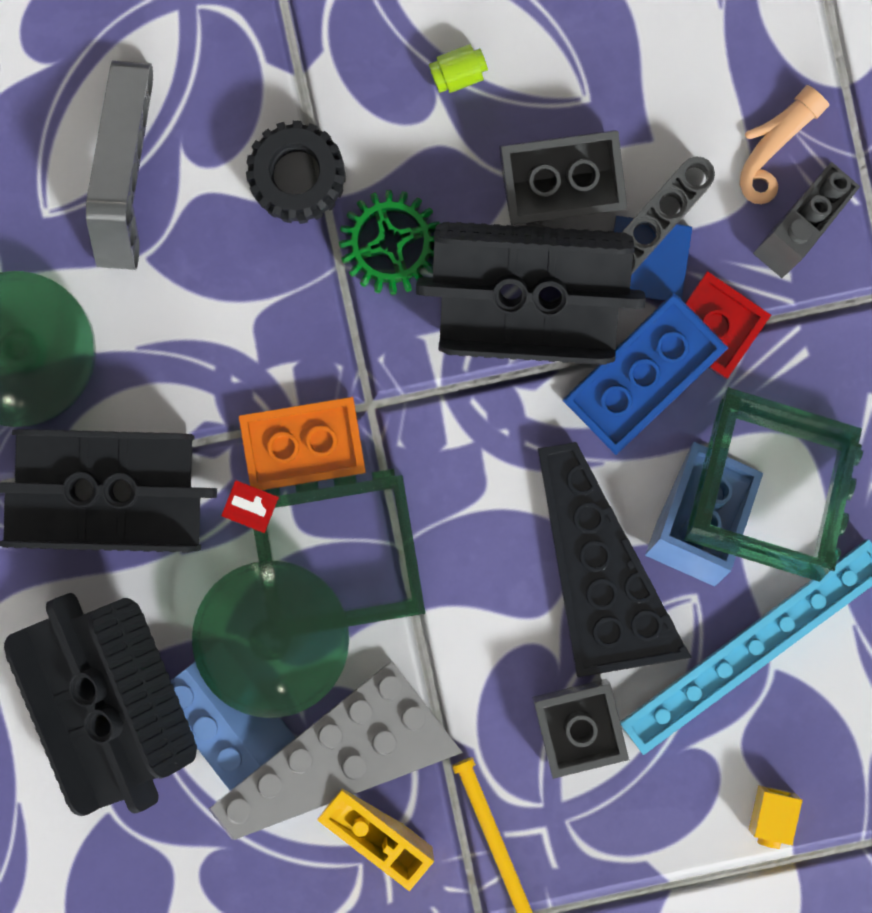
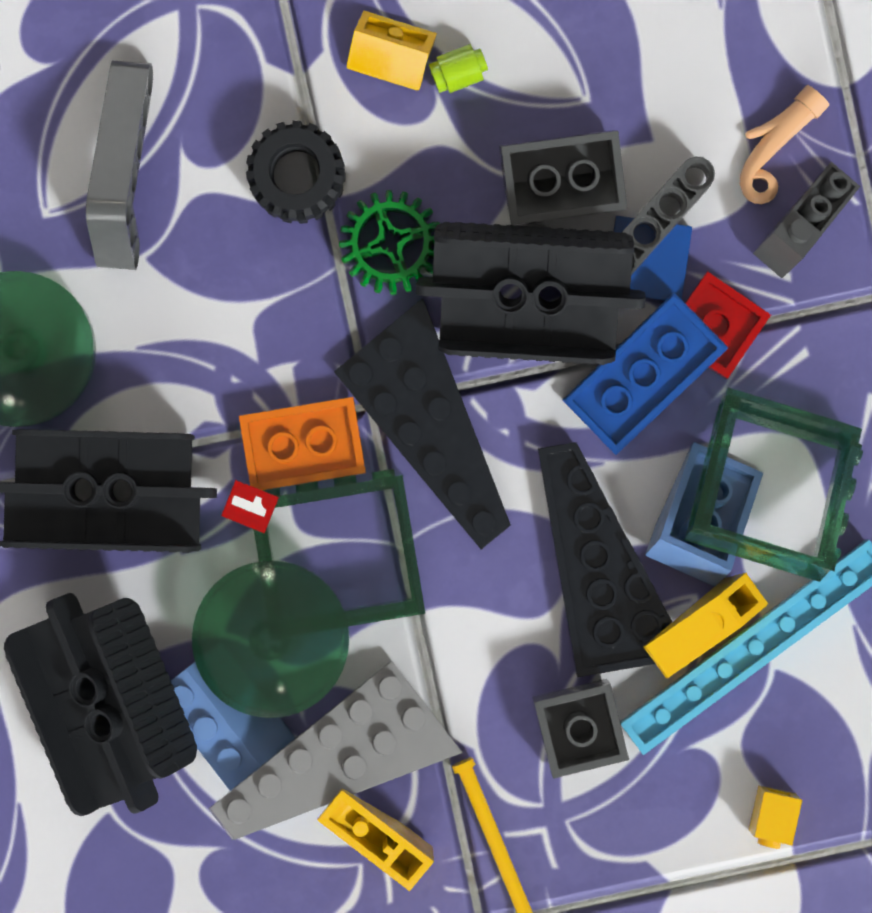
(390, 50): none -> yellow panel
(419, 408): none -> black wing
(706, 623): none -> yellow slope

